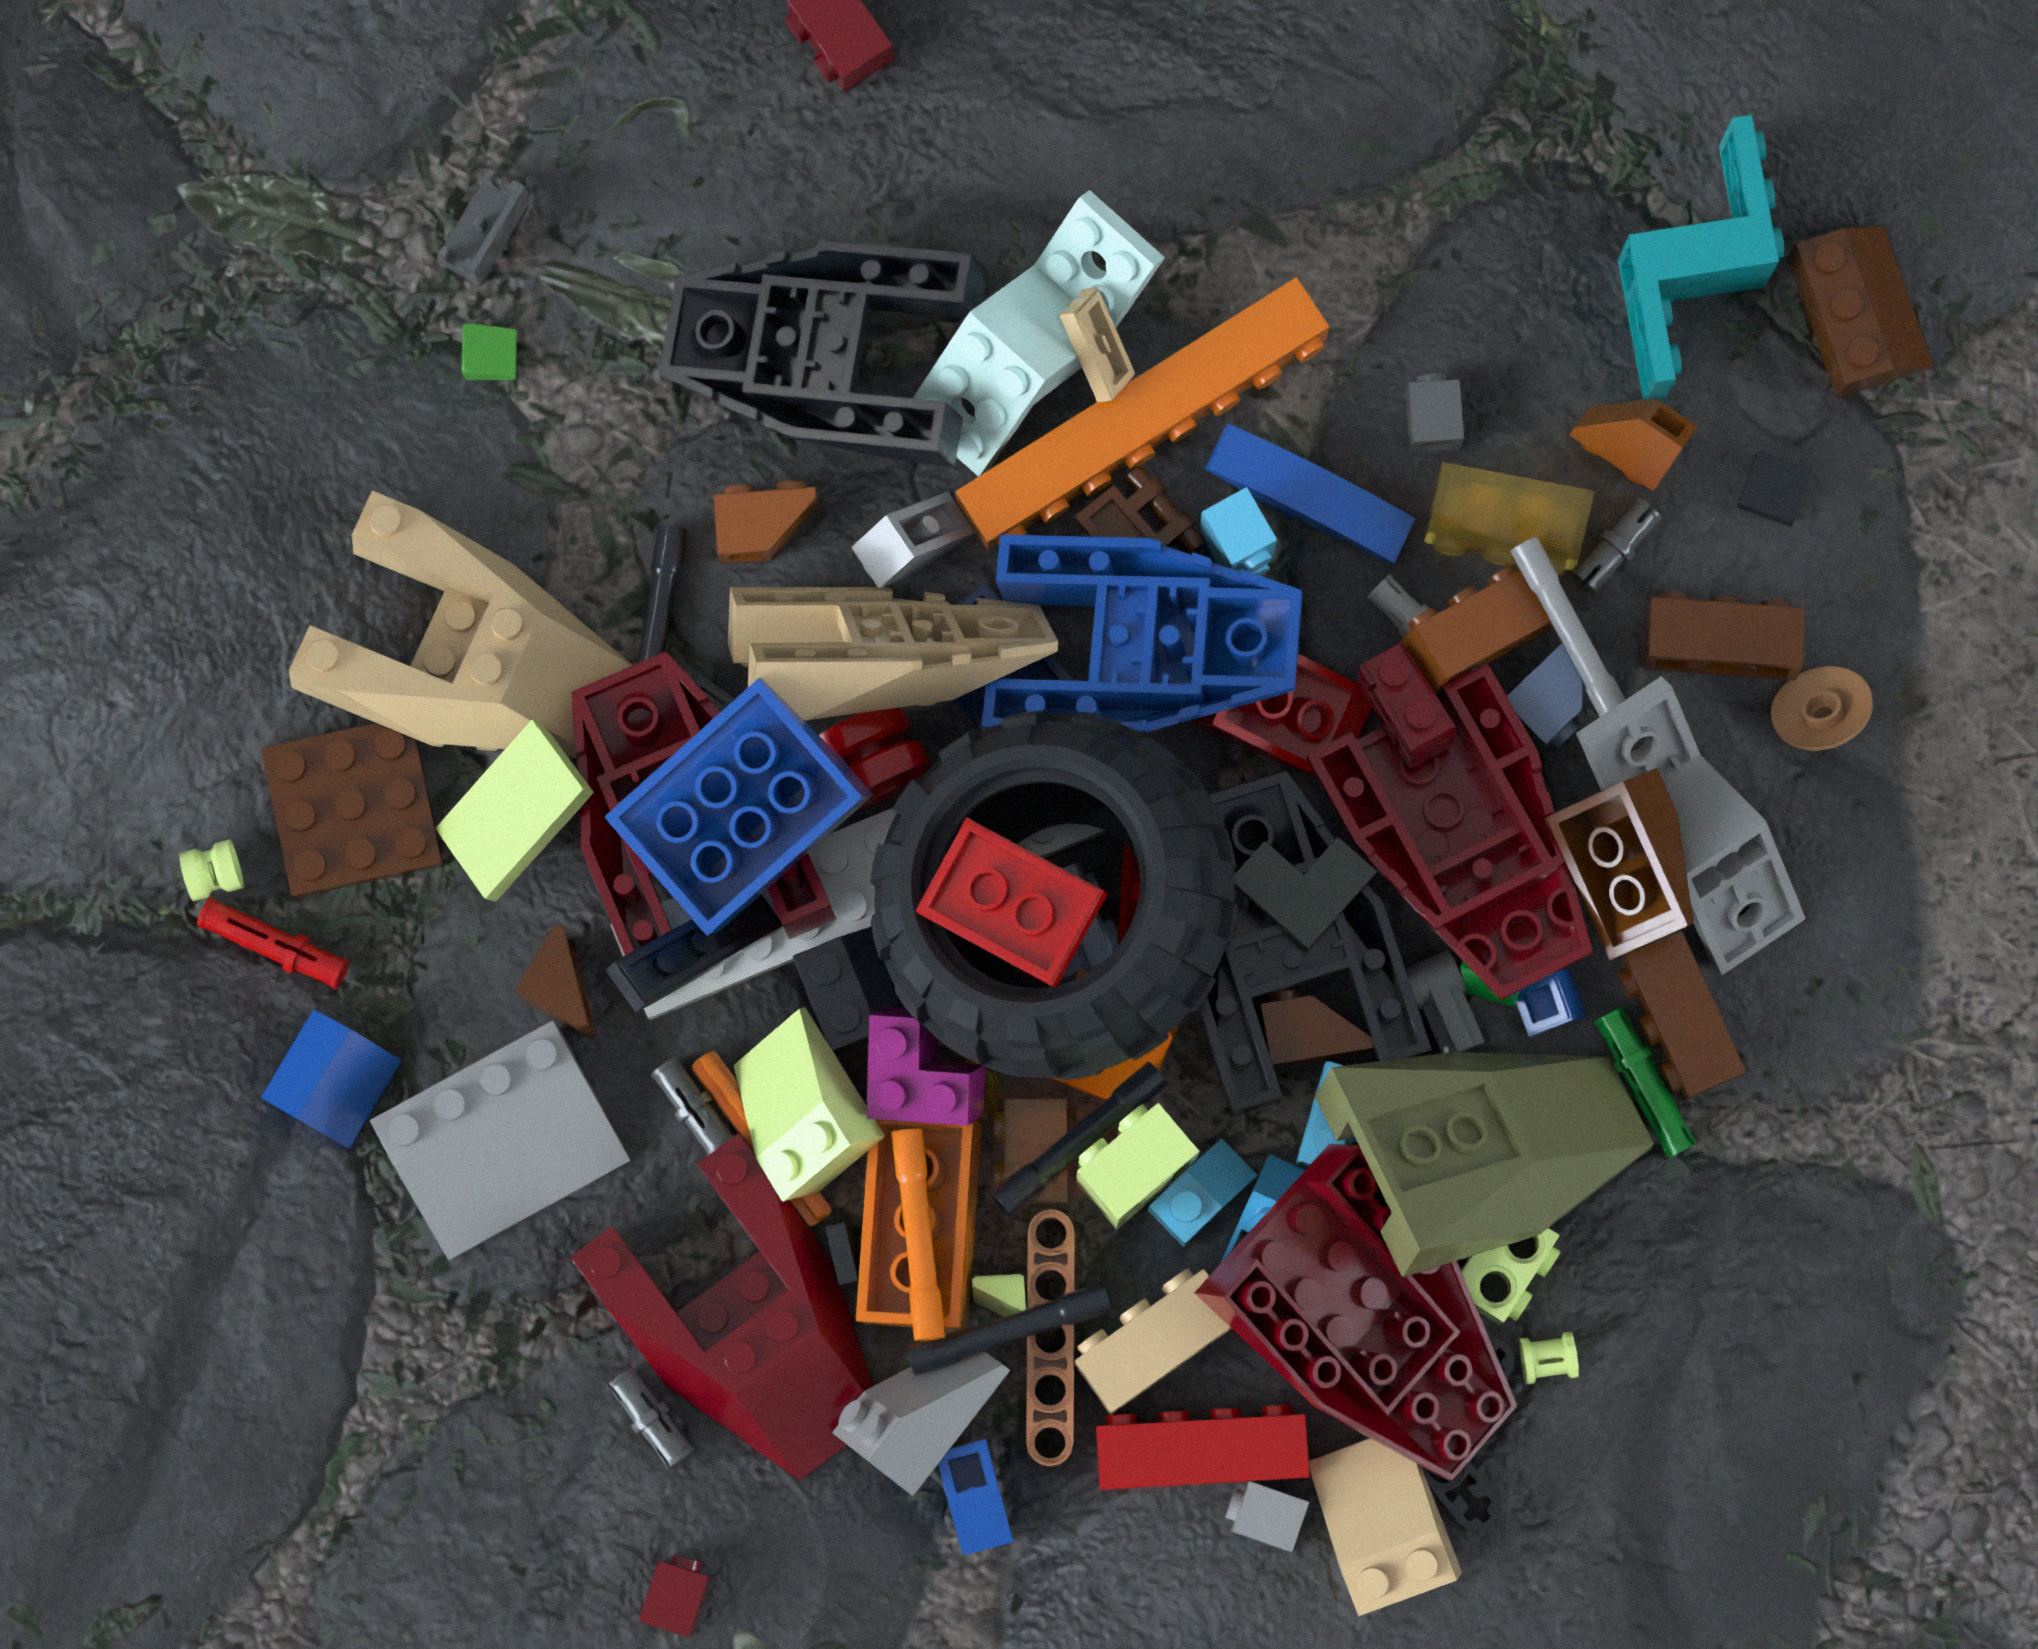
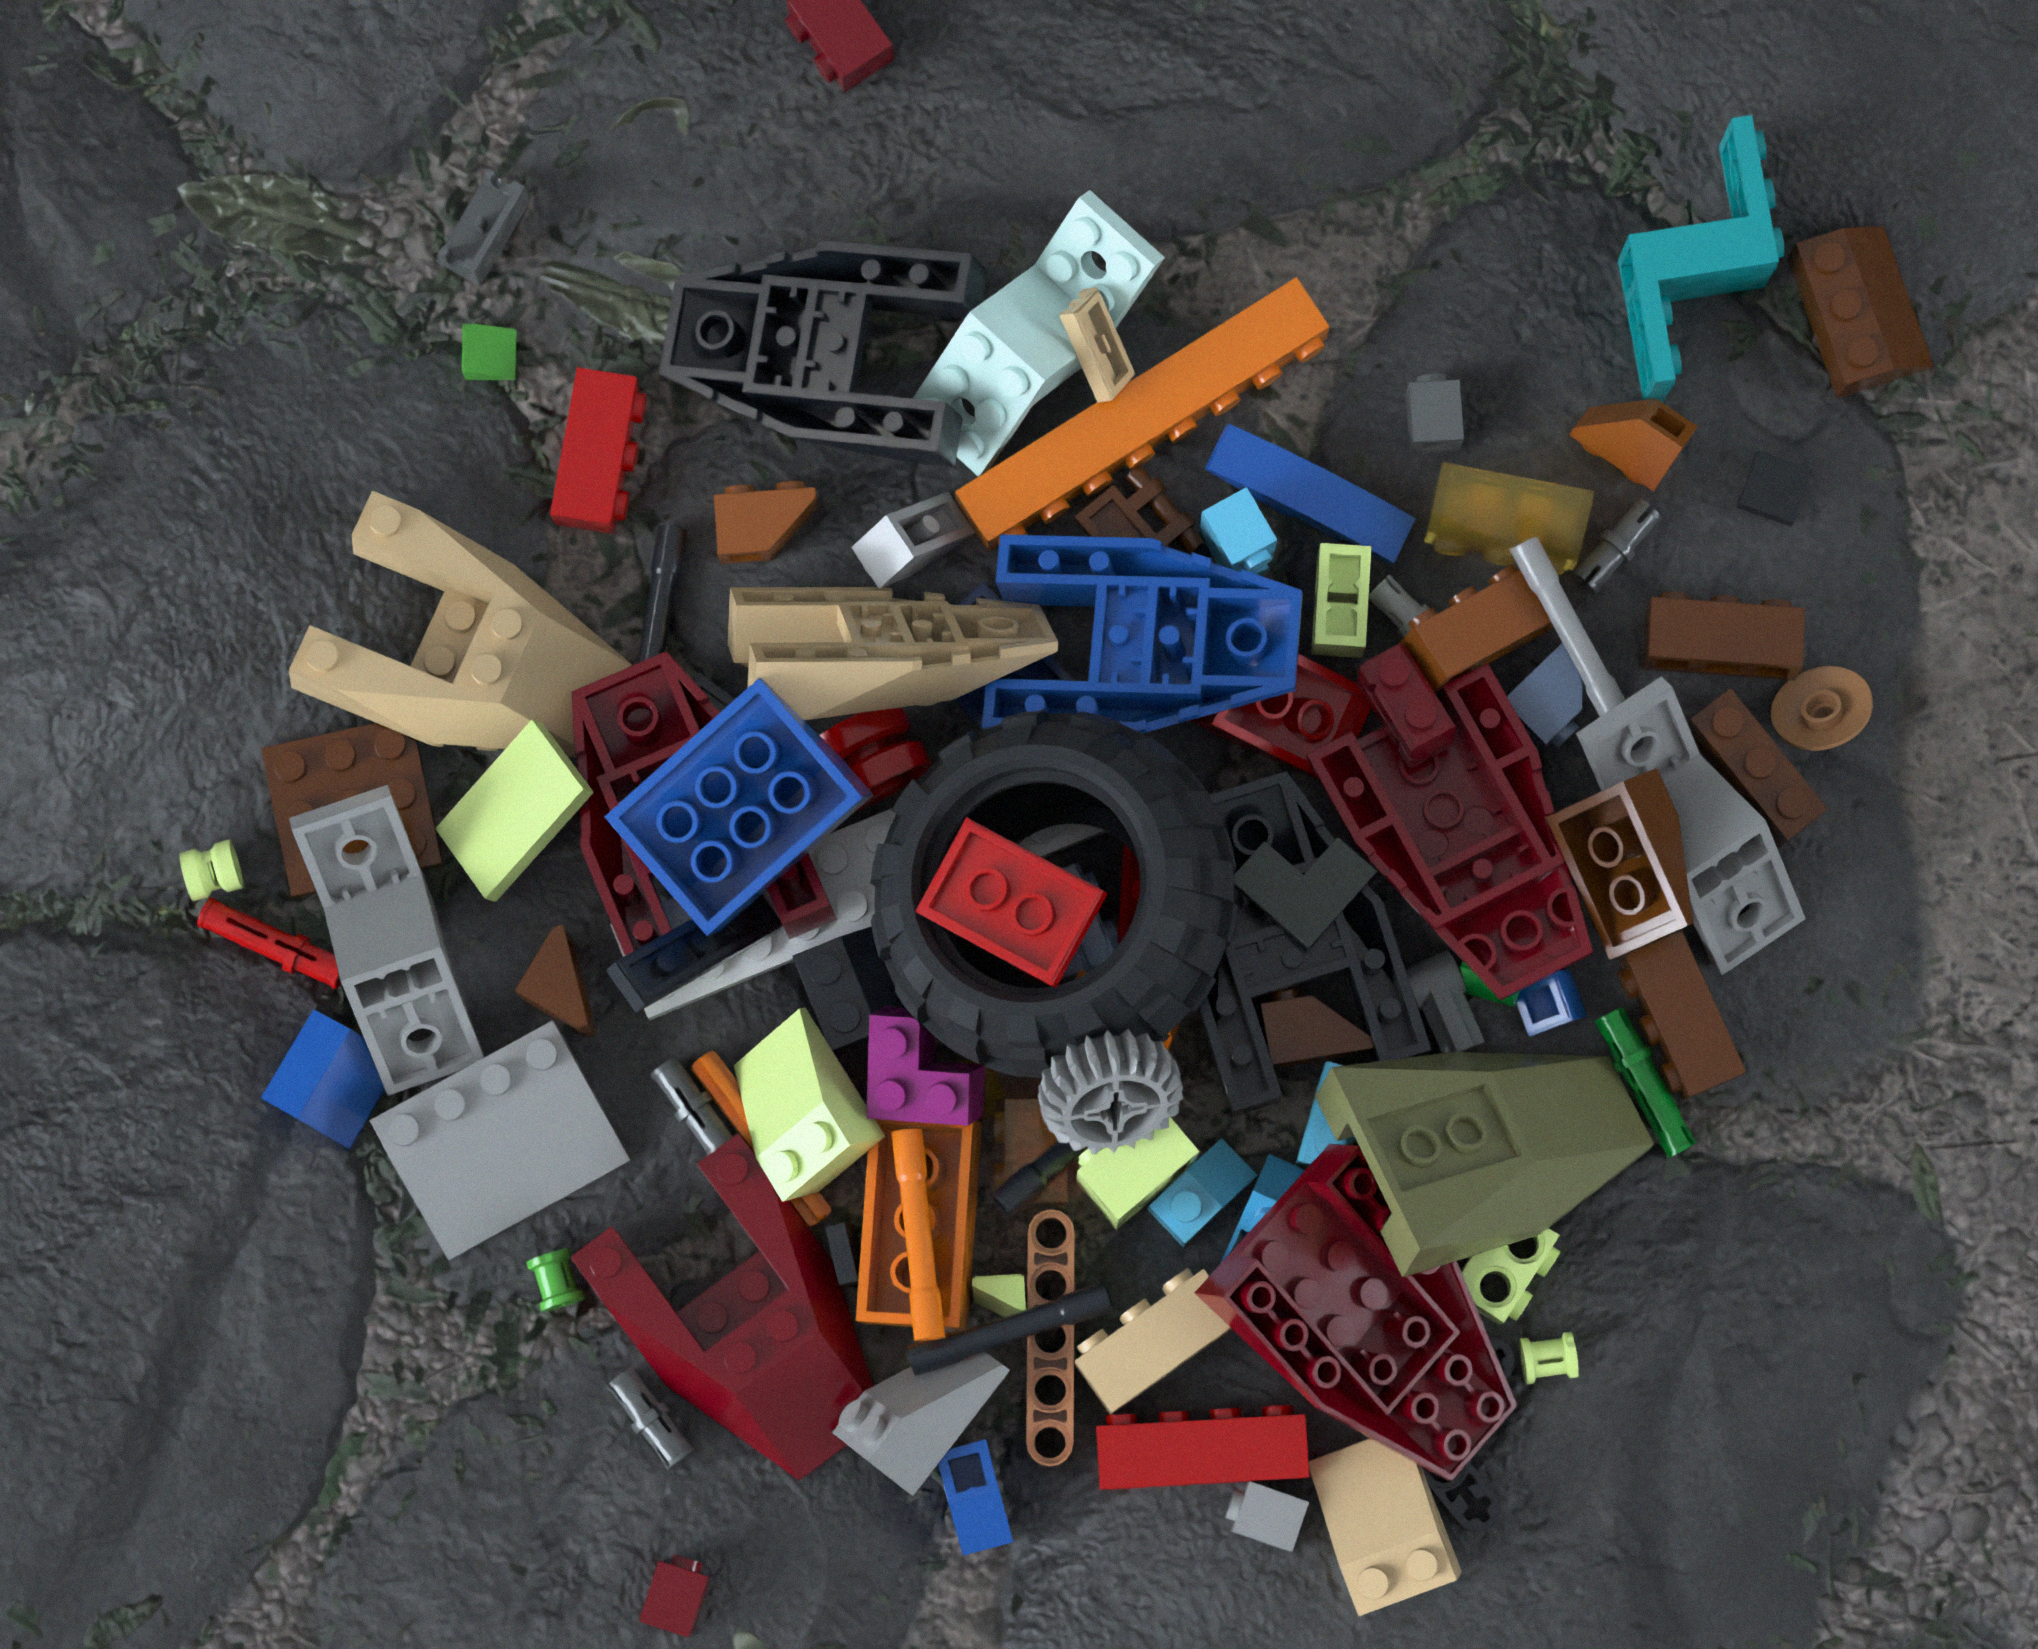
(387, 940): none -> light grey bracket
(555, 1280): none -> bright green bush
(598, 451): none -> red brick
(1110, 1091): none -> light grey gear
(1341, 600): none -> yellowish green brick
(1755, 766): none -> reddish brown brick

